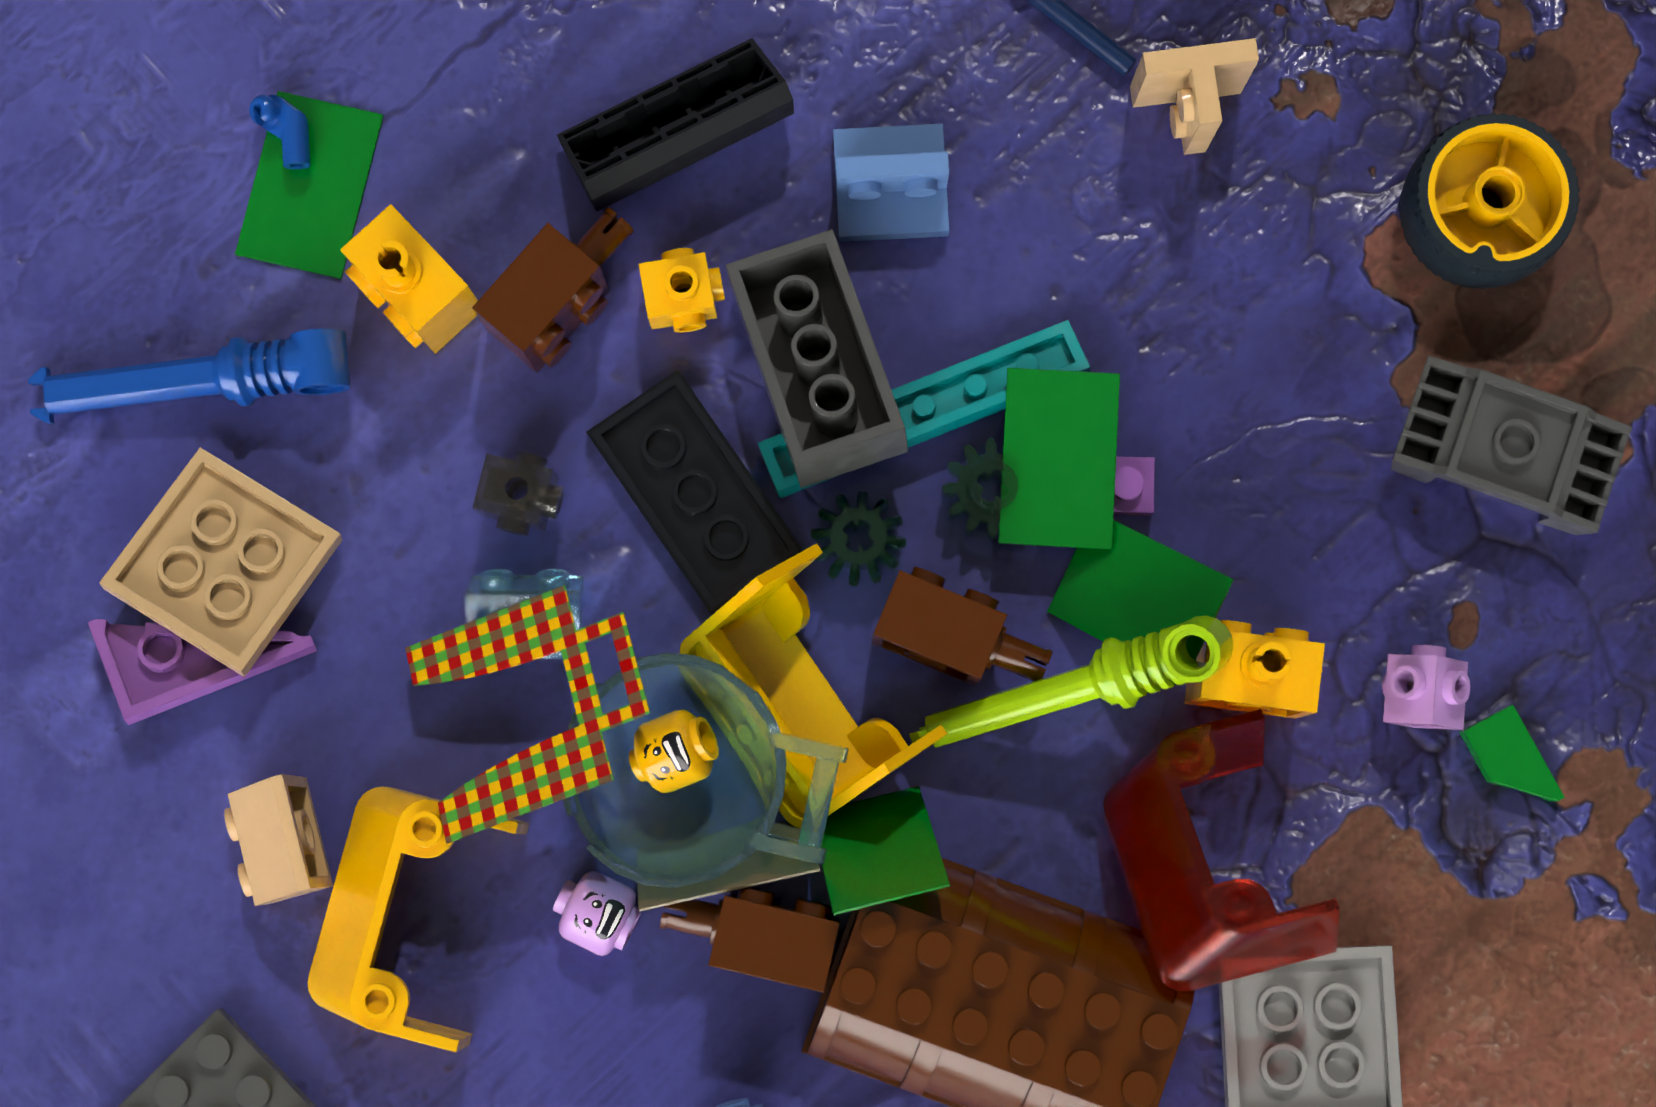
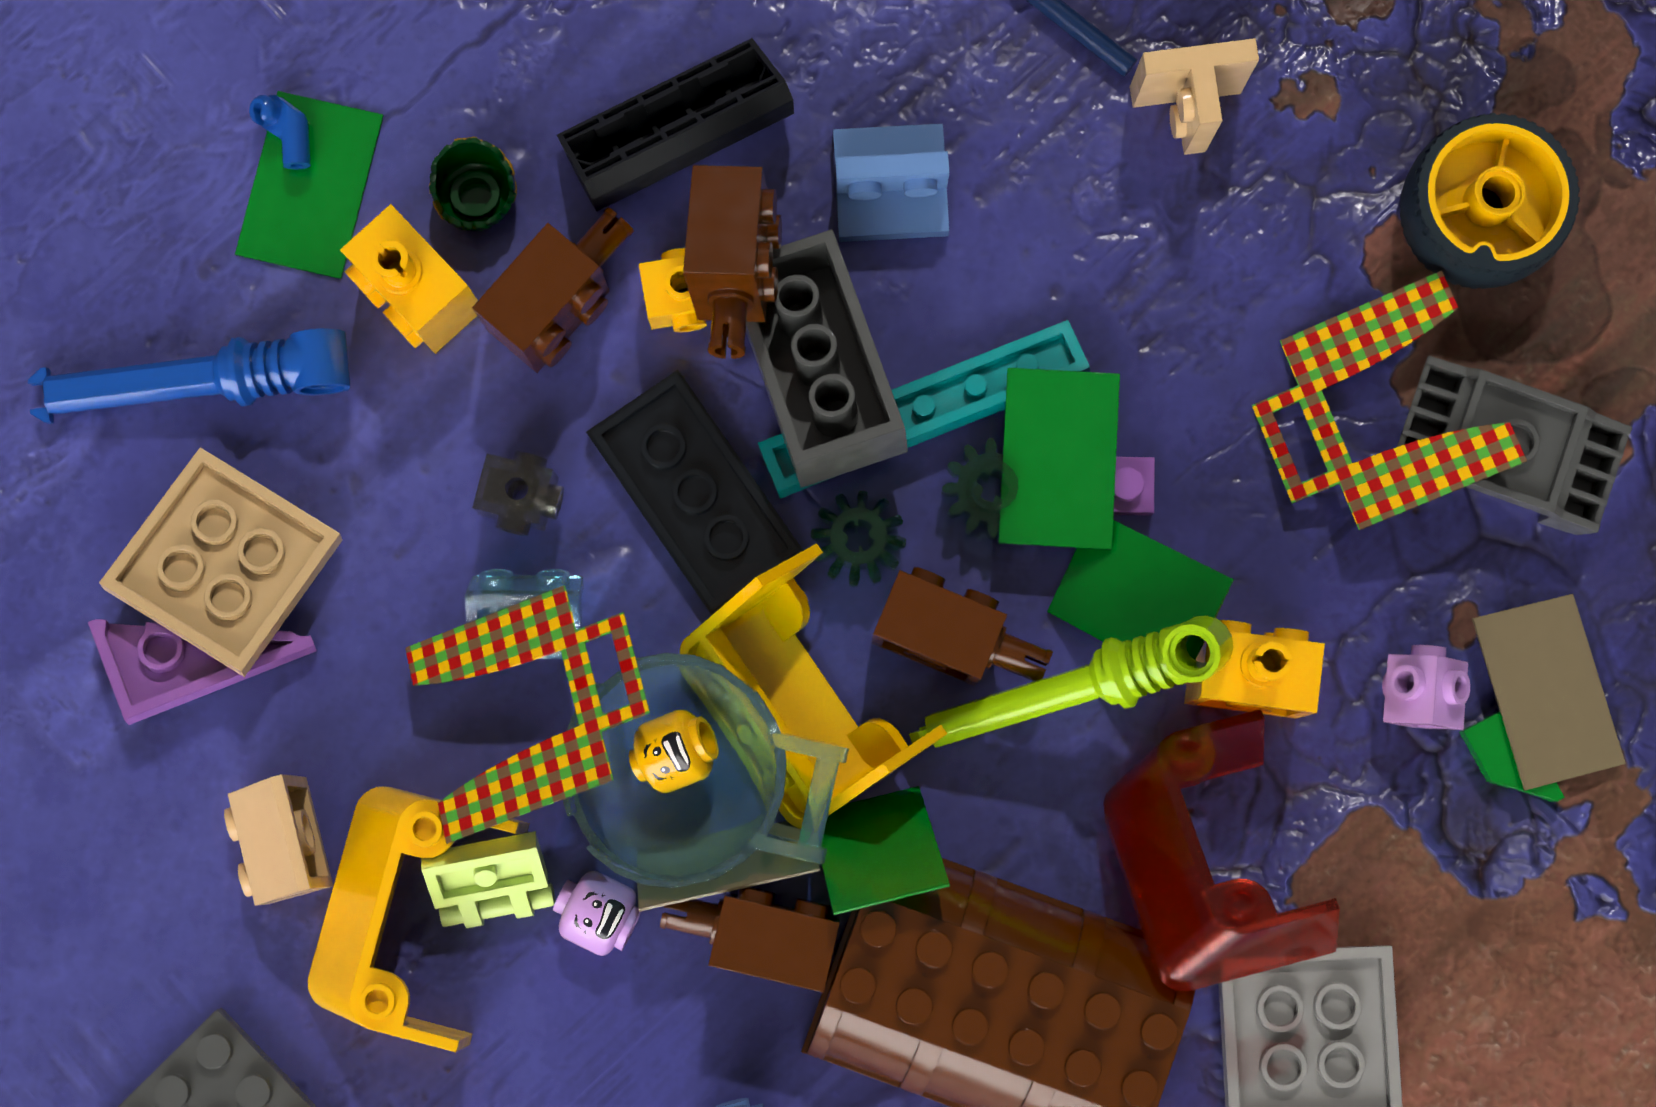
(472, 184): none -> dark green hair
(489, 880): none -> yellowish green plate
(731, 251): none -> reddish brown brick
(1402, 475): none -> piece
(1548, 691): none -> dark tan piece

